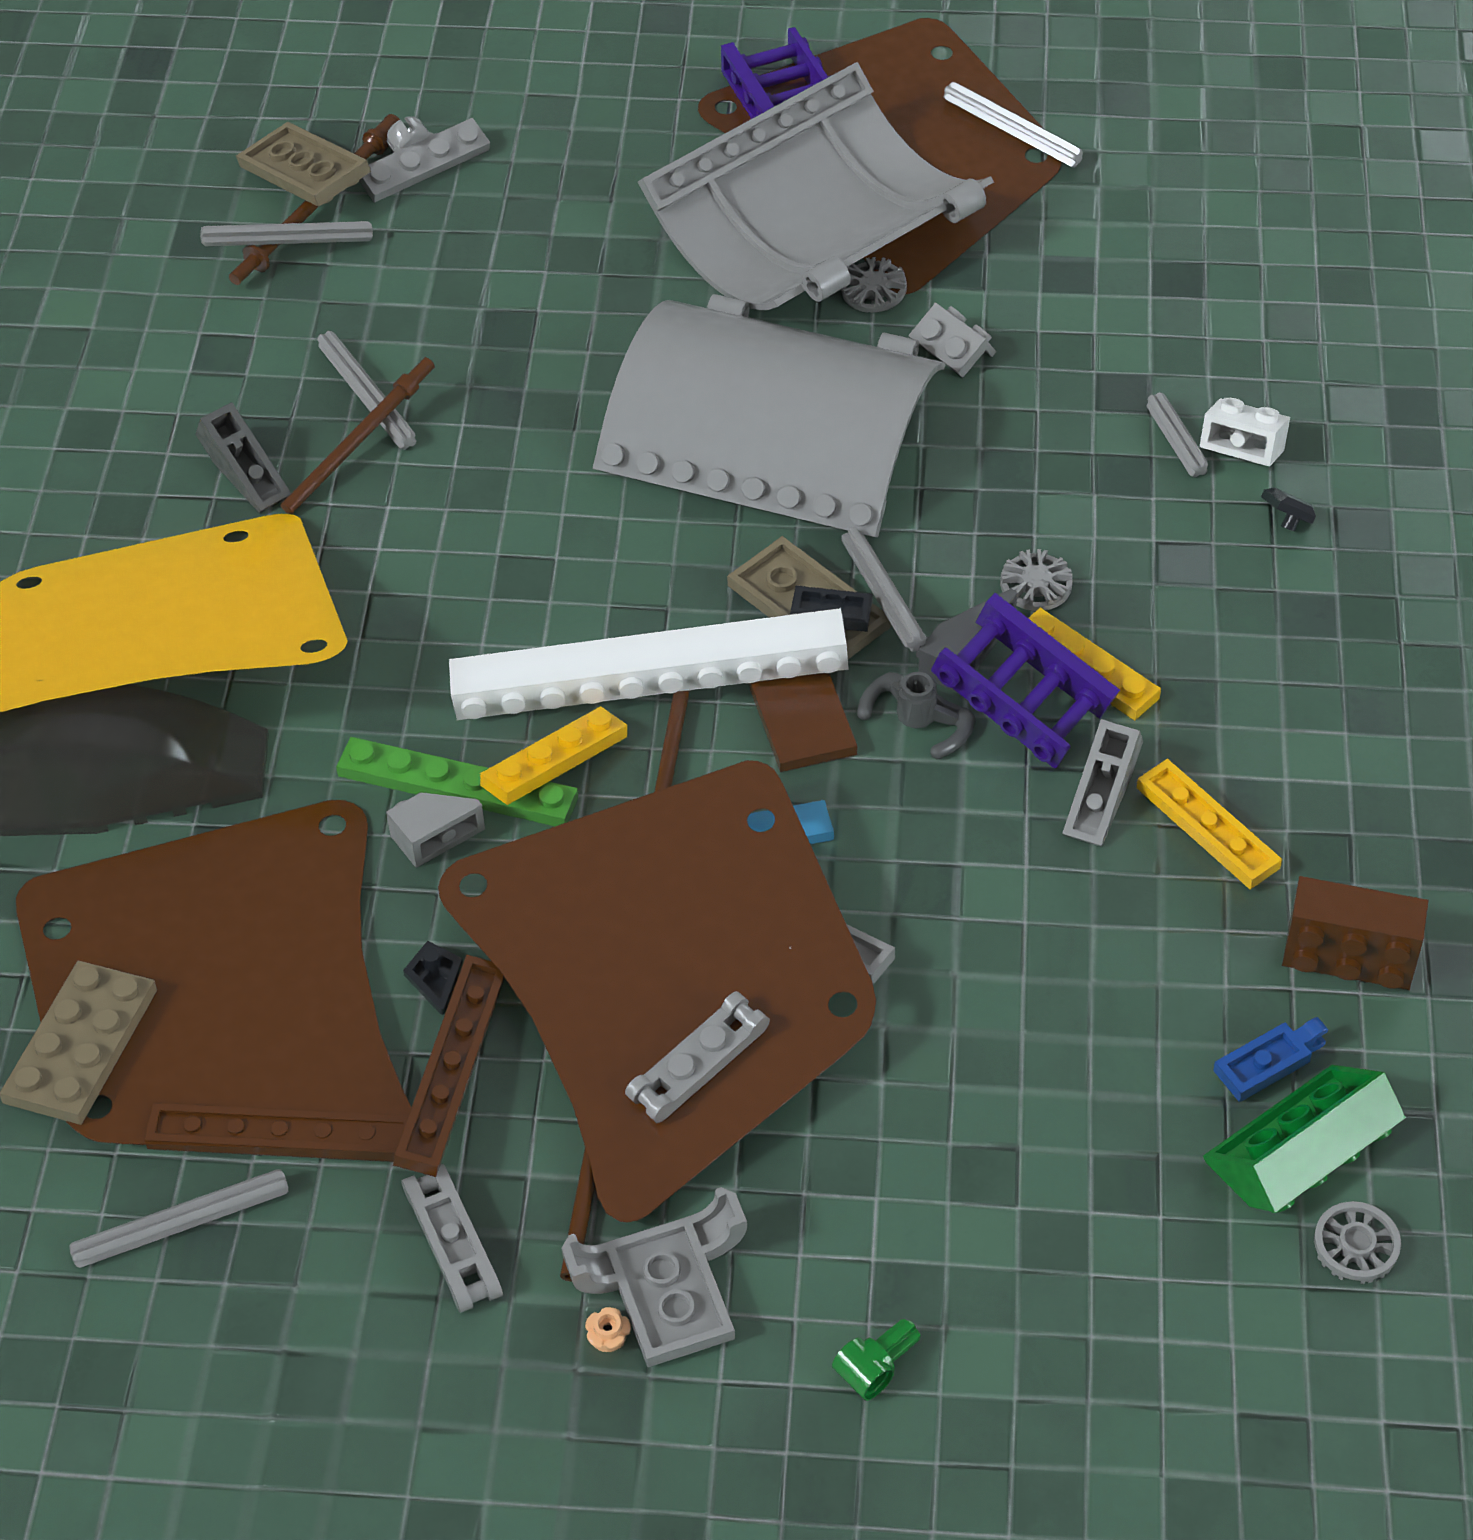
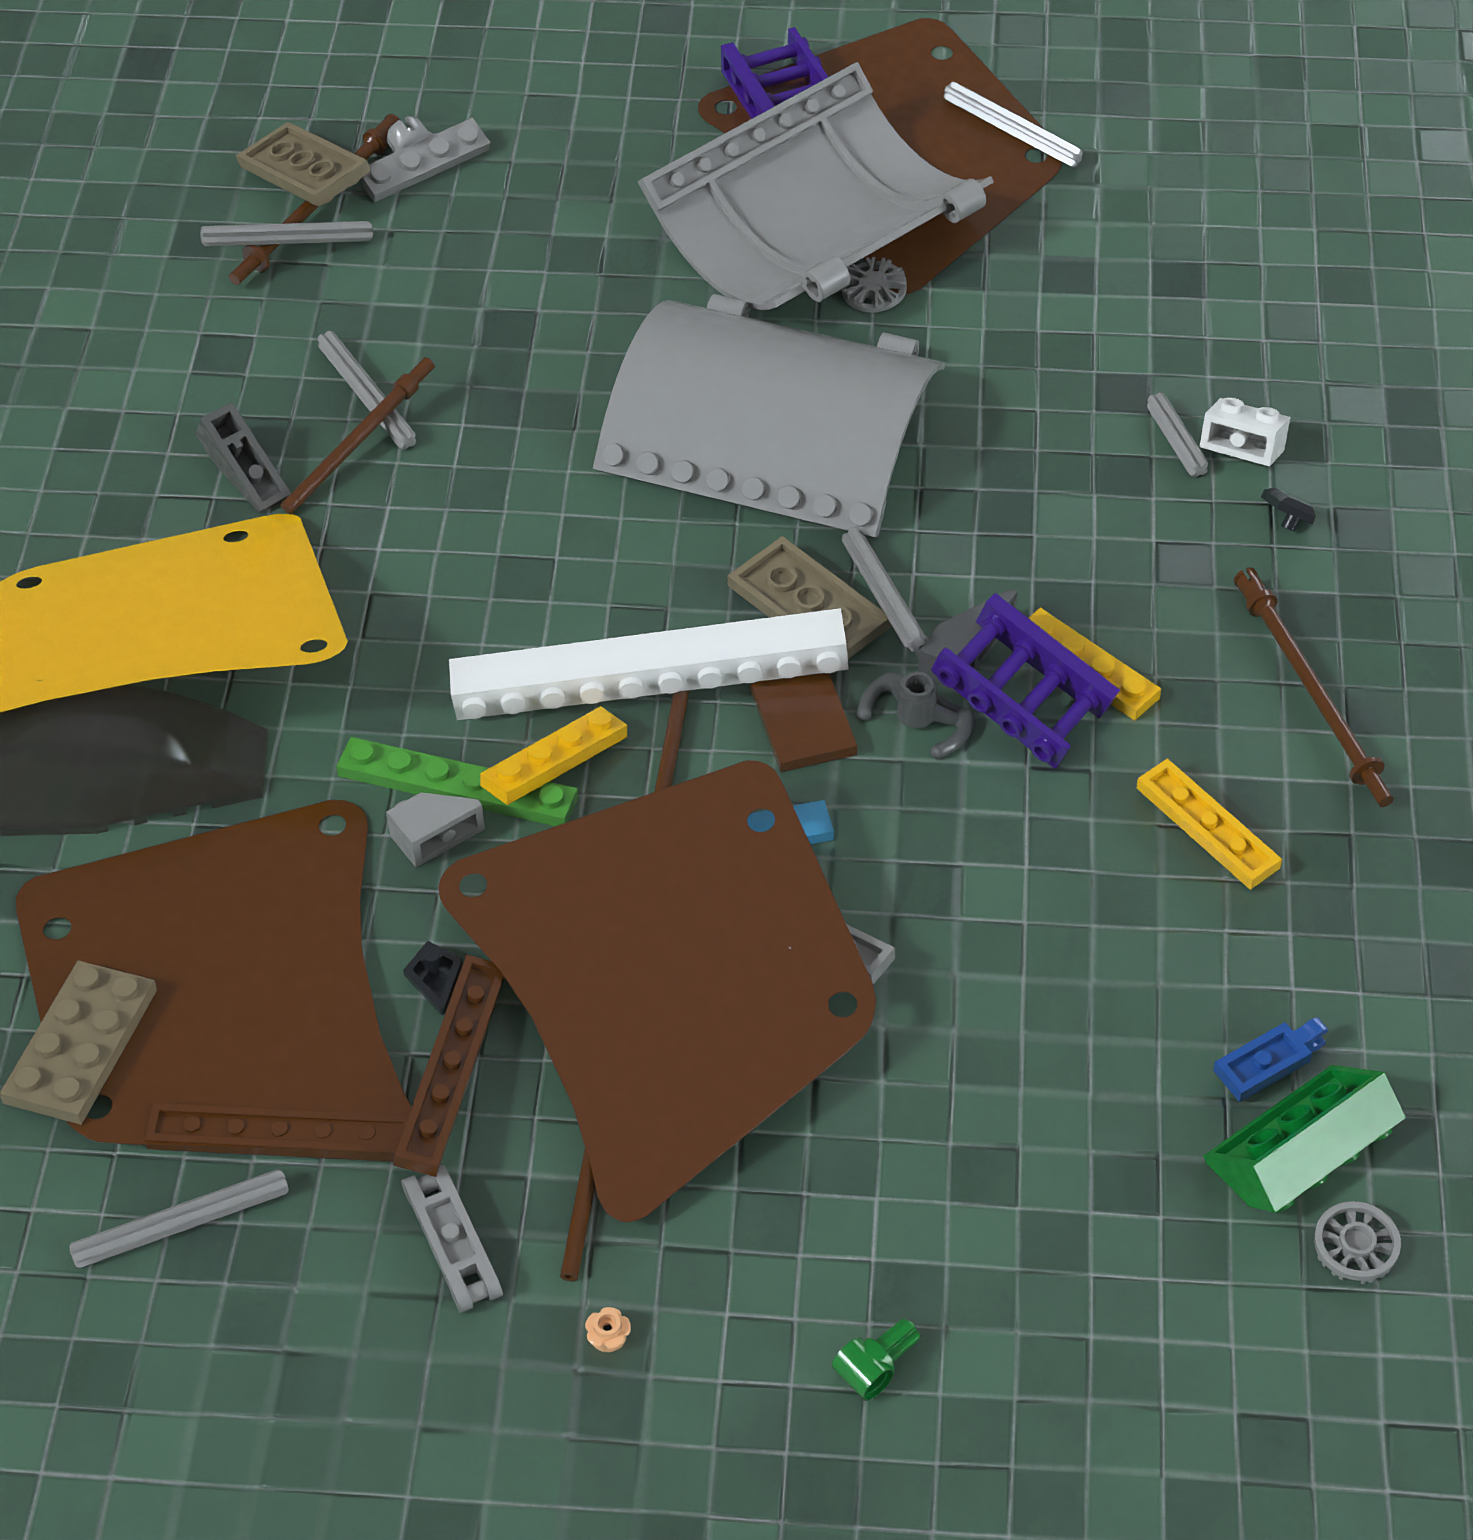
(666, 1278): light grey piece -> none
(697, 1058): light grey plate -> none
(854, 606): black plate -> none
(951, 340): light grey bracket -> none
(1037, 579): light grey wheel -> none
(1103, 782): light grey slope -> none
(1262, 604): none -> reddish brown bar
(1355, 933): reddish brown brick -> none

